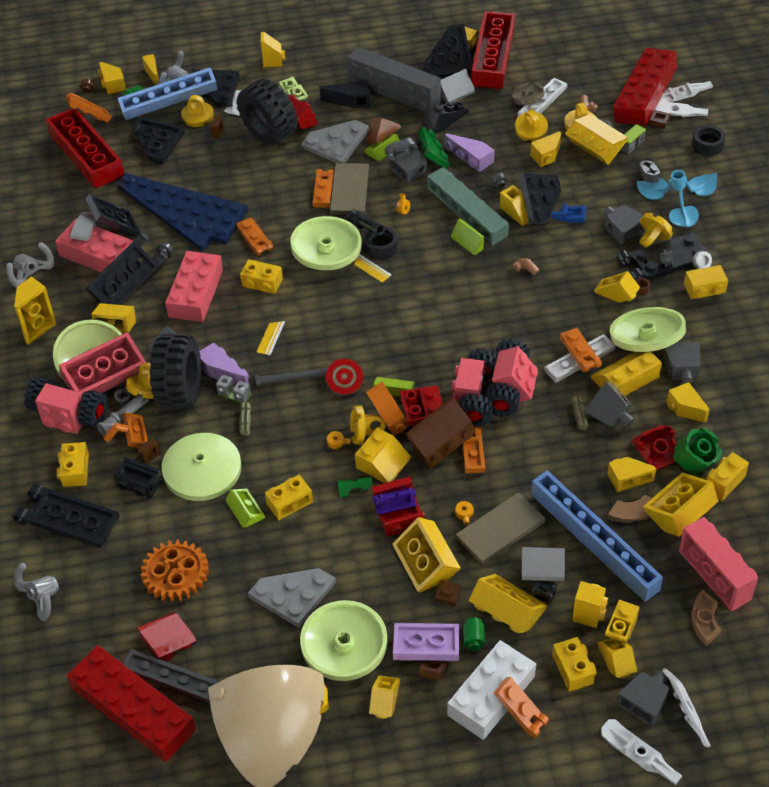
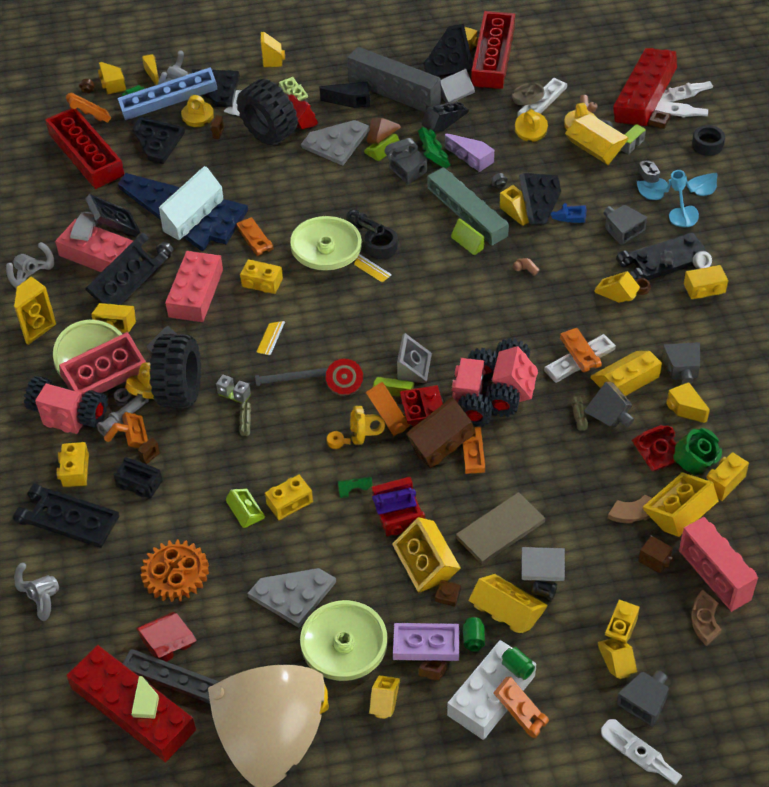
(145, 700): none -> yellowish green tile
(190, 204): none -> light aqua slope
(201, 466): yellowish green dish -> none
(217, 363): lavender slope -> none
(323, 188): orange plate -> none
(349, 188): dark tan tile -> none
(381, 456): yellow slope -> none
(403, 205): light orange piece -> none
(413, 361): none -> light grey slope
(464, 511): light orange piece -> none
(518, 663): none -> green brick
(546, 149): yellow slope -> none
(574, 664): yellow brick -> none
(590, 604): yellow brick -> none
(596, 536): medium blue brick -> none
(630, 473): yellow slope -> none
(648, 329): yellowish green dish -> none
(655, 228): yellow tile -> none
(656, 554): none -> reddish brown brick
(687, 706): white piece -> none

